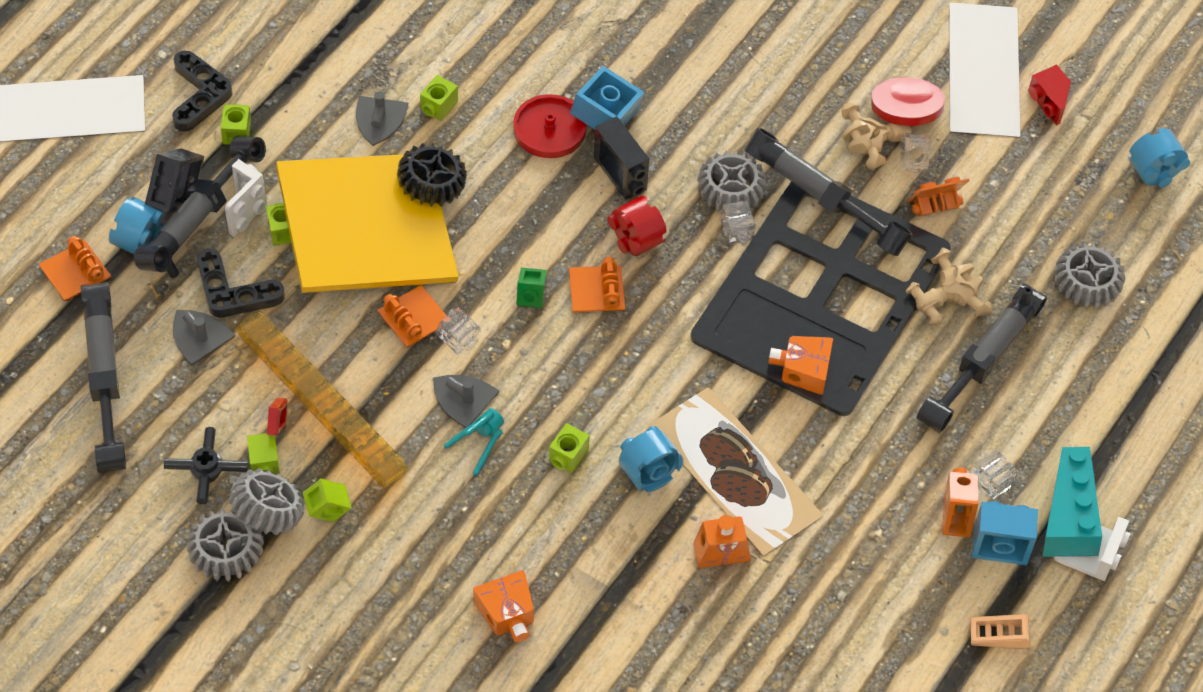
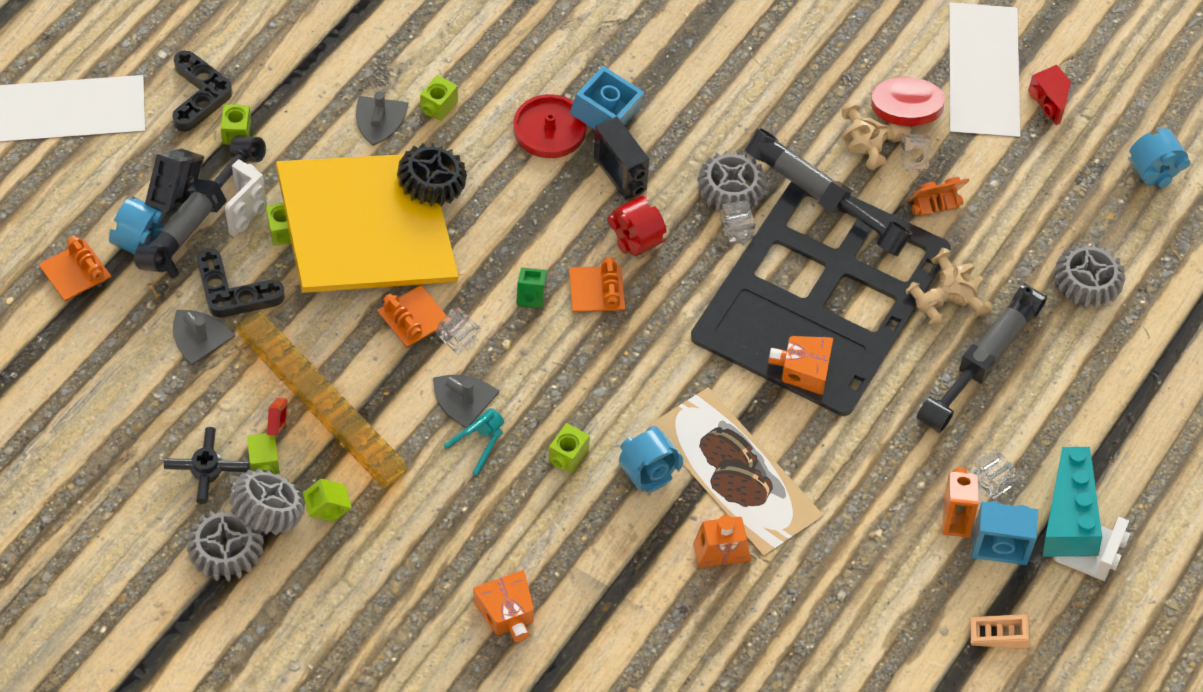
(102, 371): black piece -> none

